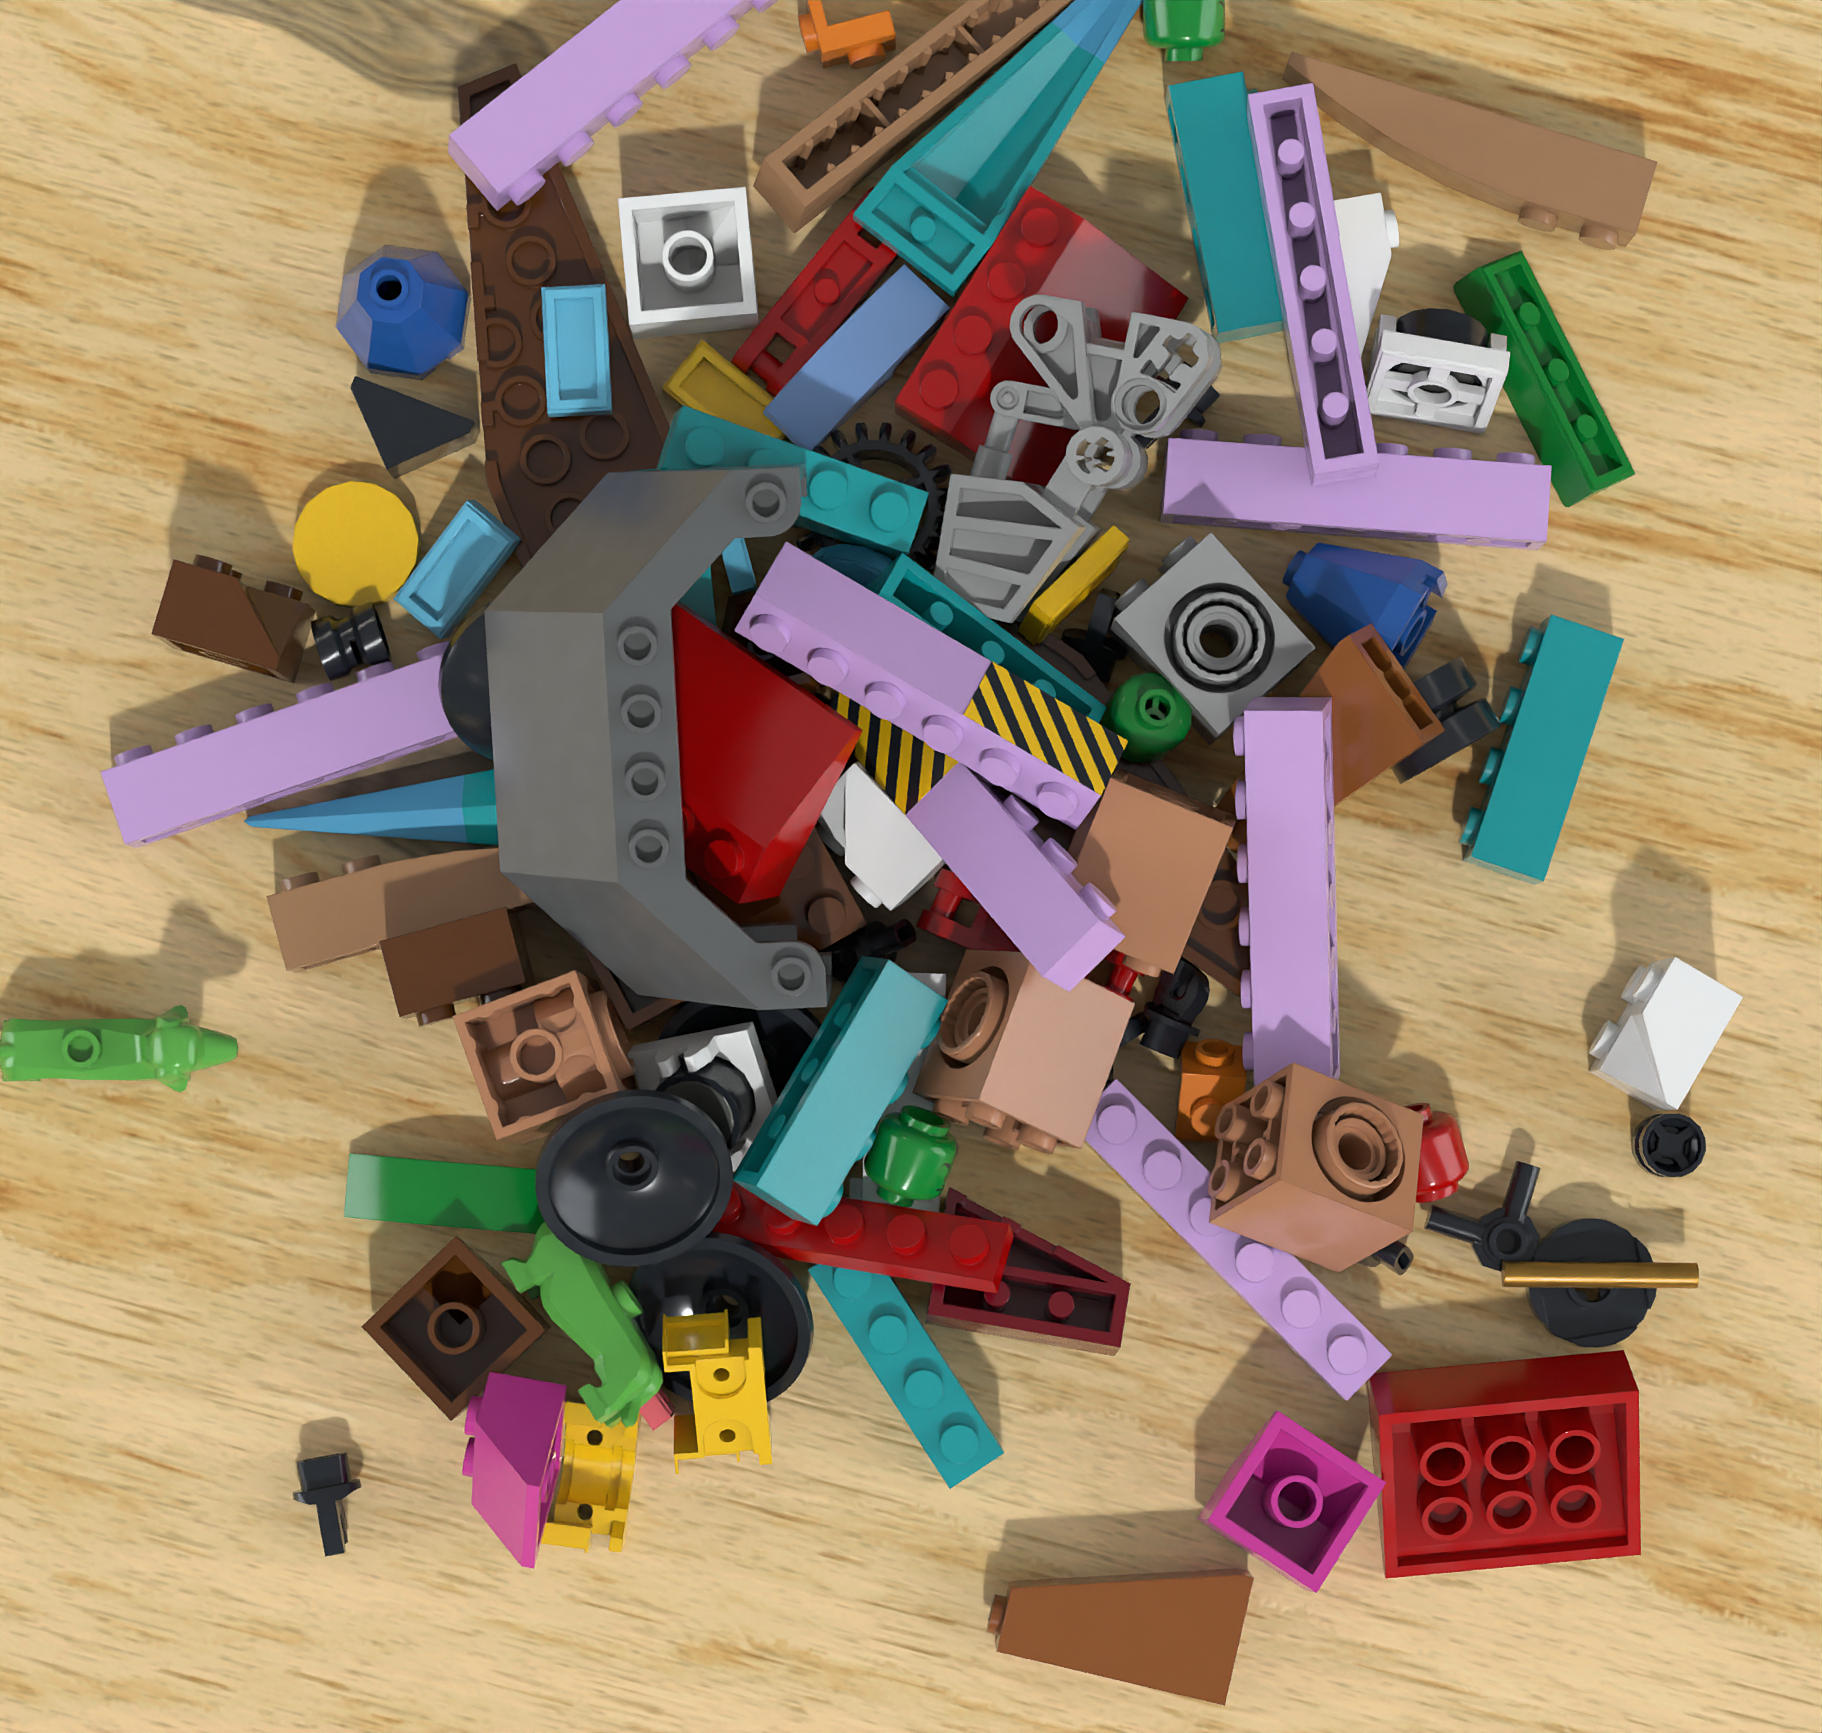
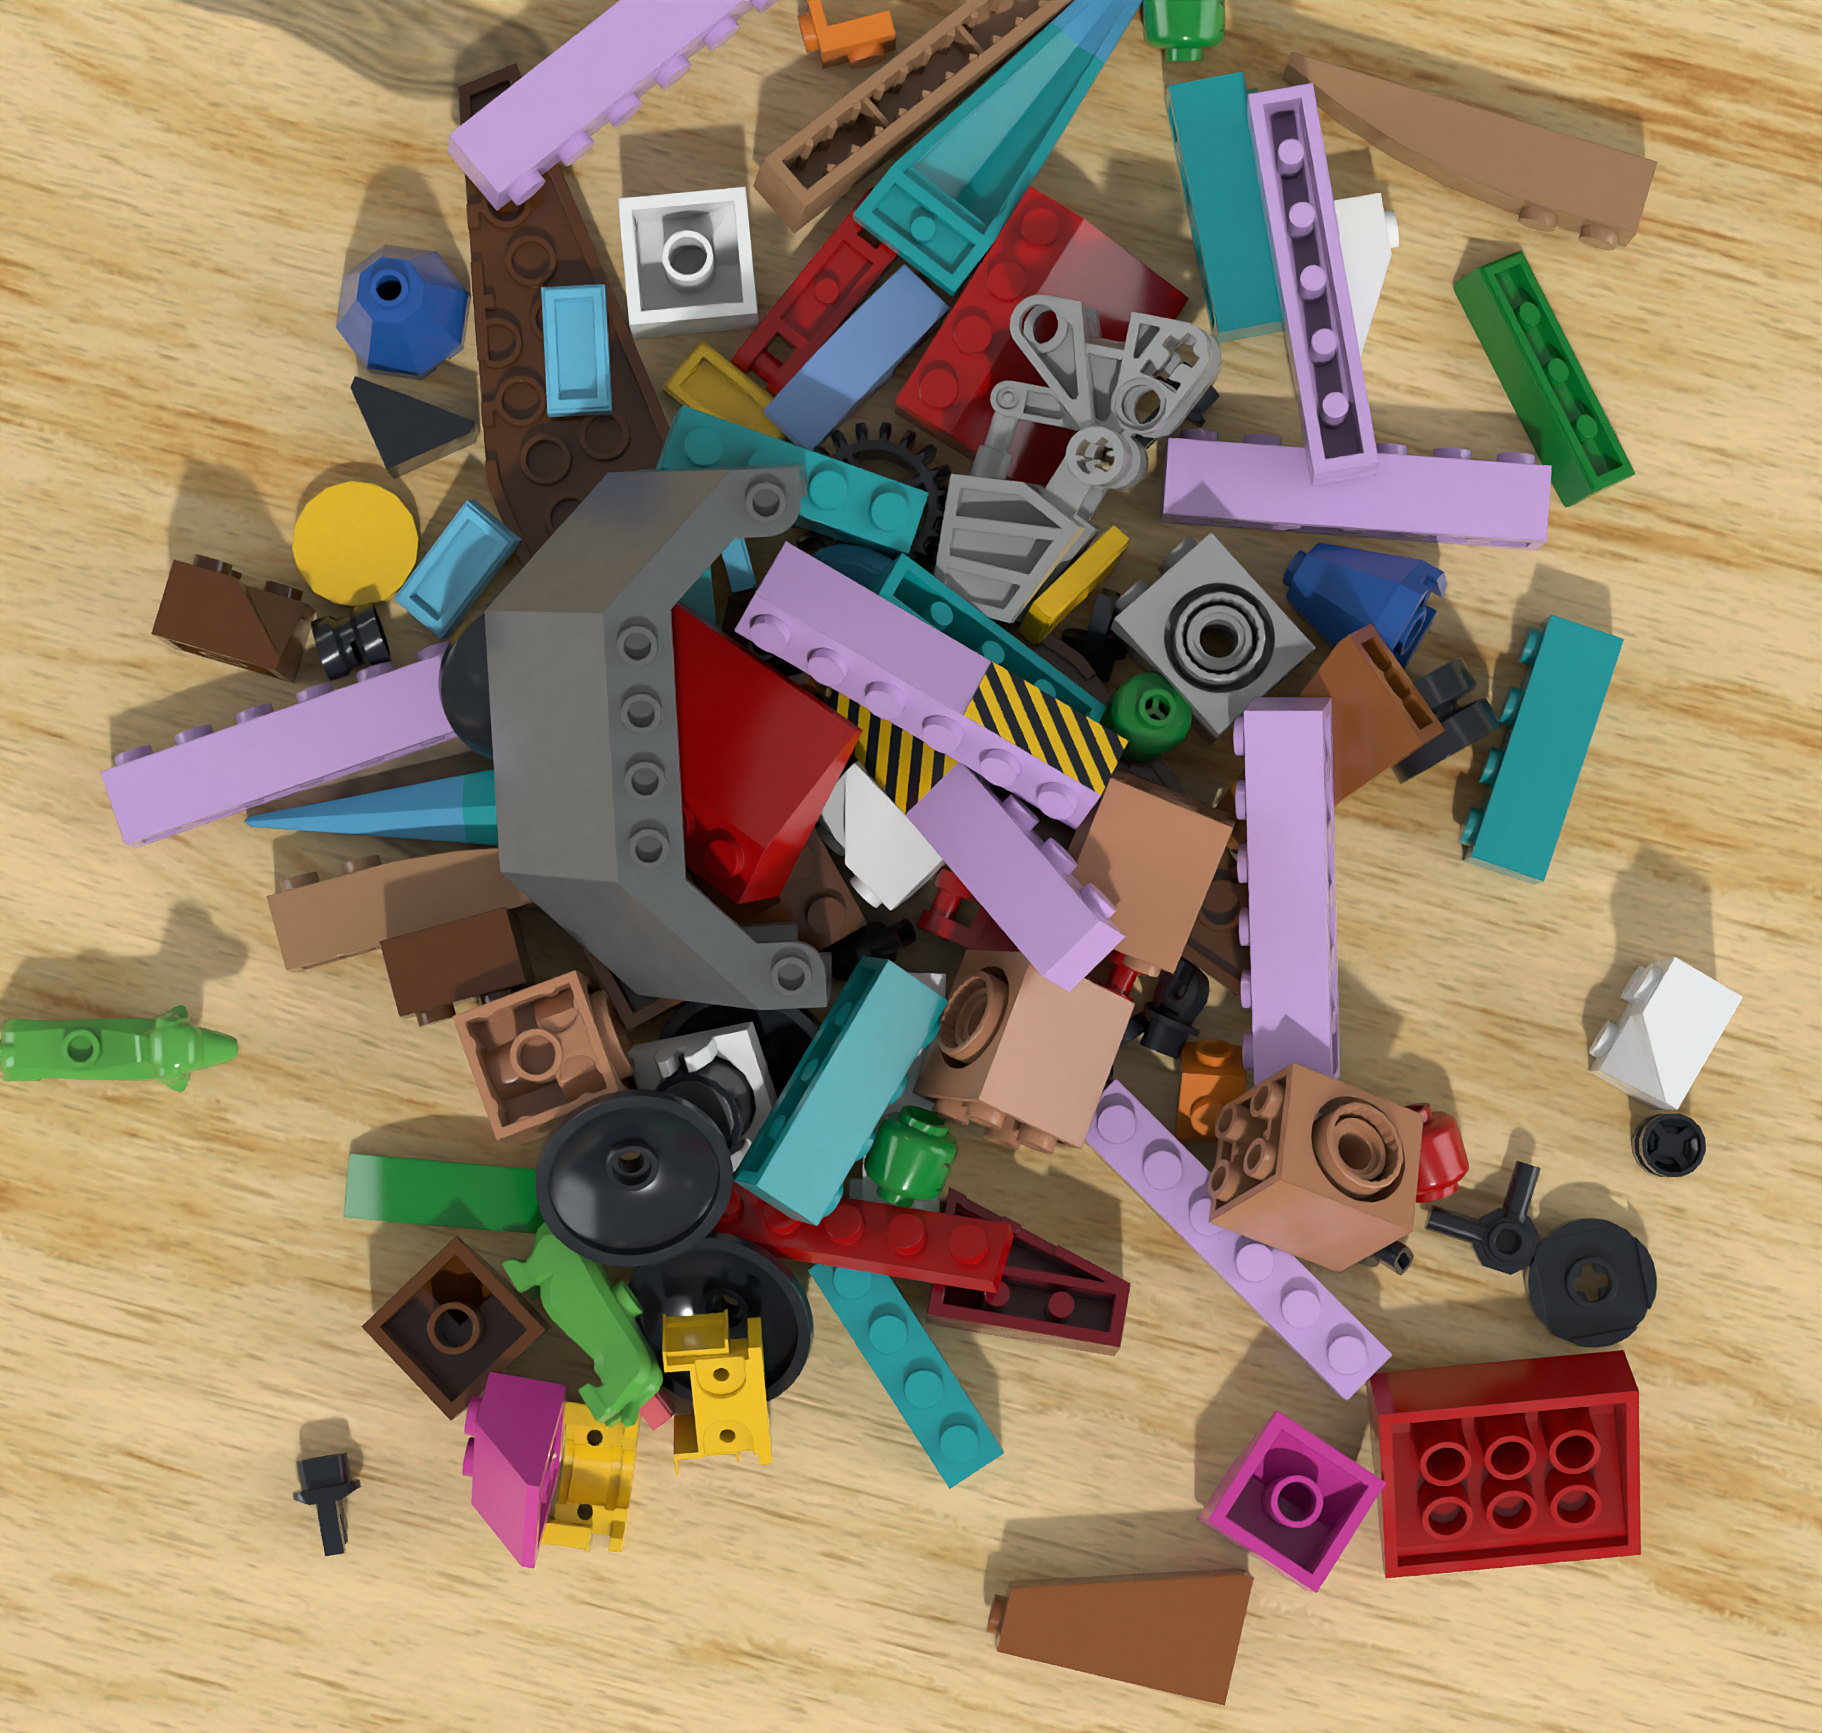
(1436, 369): white piece -> none
(1600, 1274): pearl gold bar -> none

